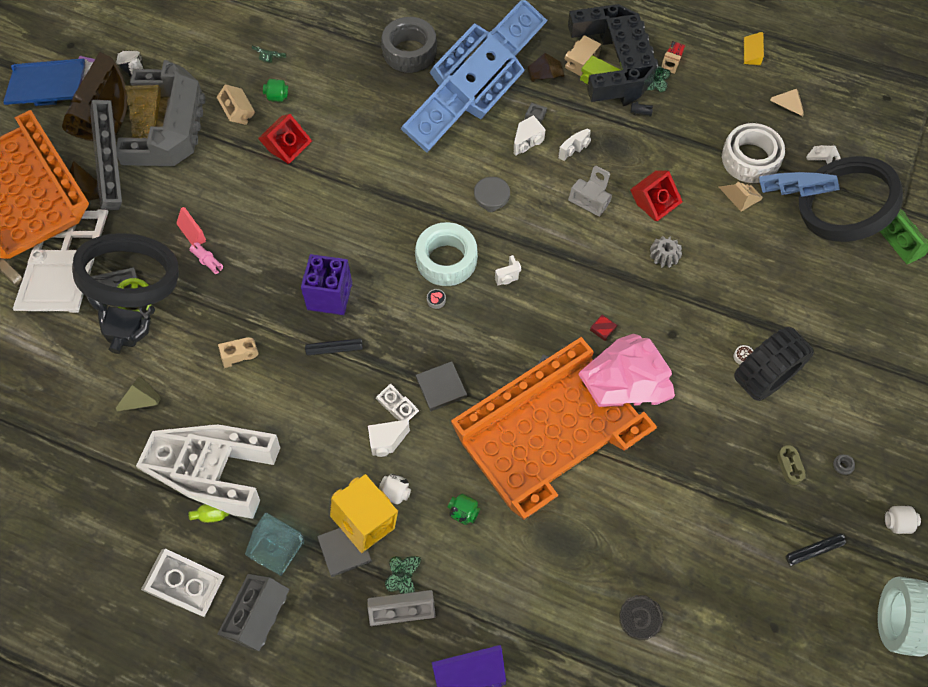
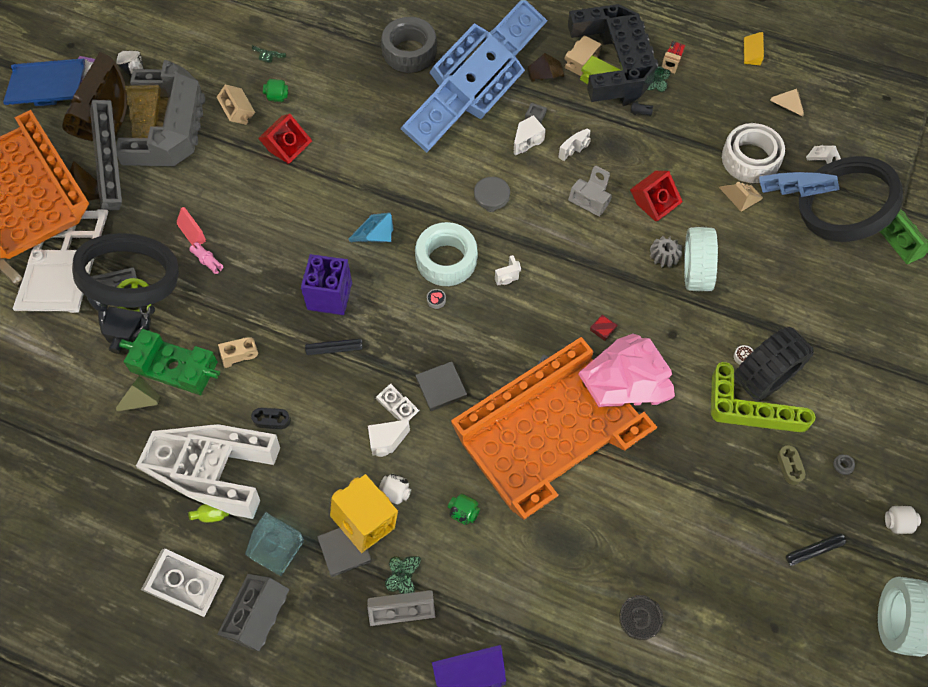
(152, 356): none -> green brick
(271, 416): none -> black beam
(374, 229): none -> dark azure slope
(700, 259): none -> light aqua tyre
(752, 408): none -> lime beam

